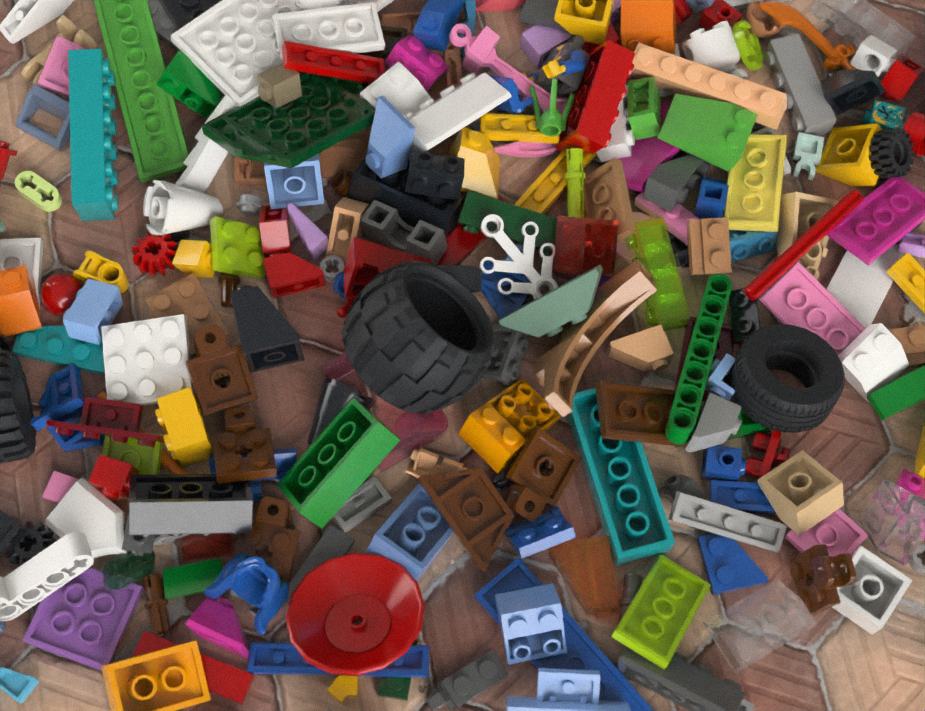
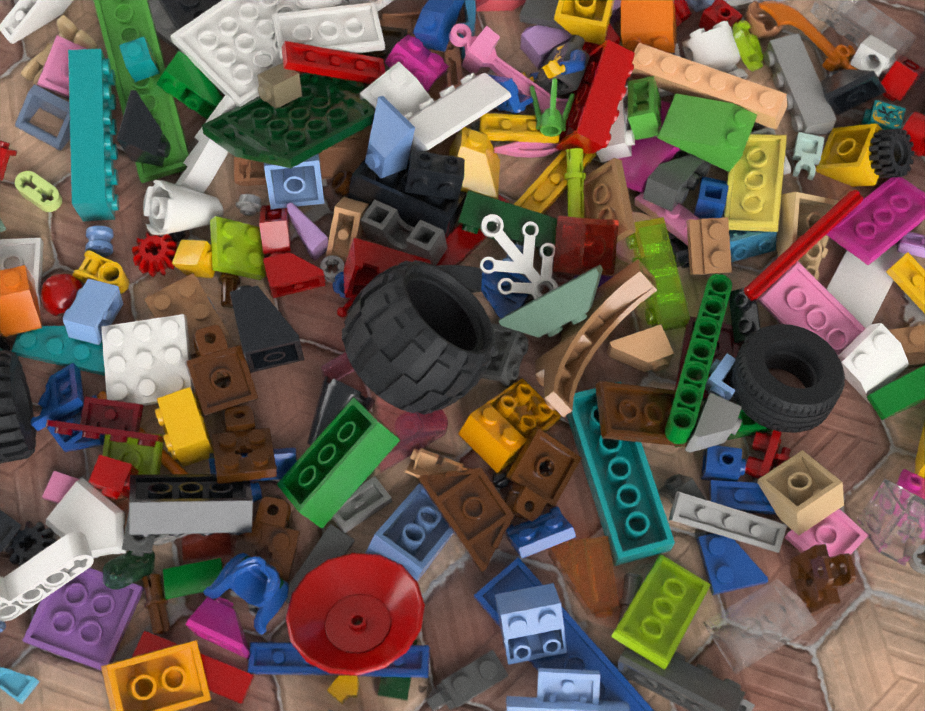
(99, 240): none -> medium blue wheel
(139, 59): none -> teal brick
(141, 134): none -> black slope
(873, 593): white brick -> none

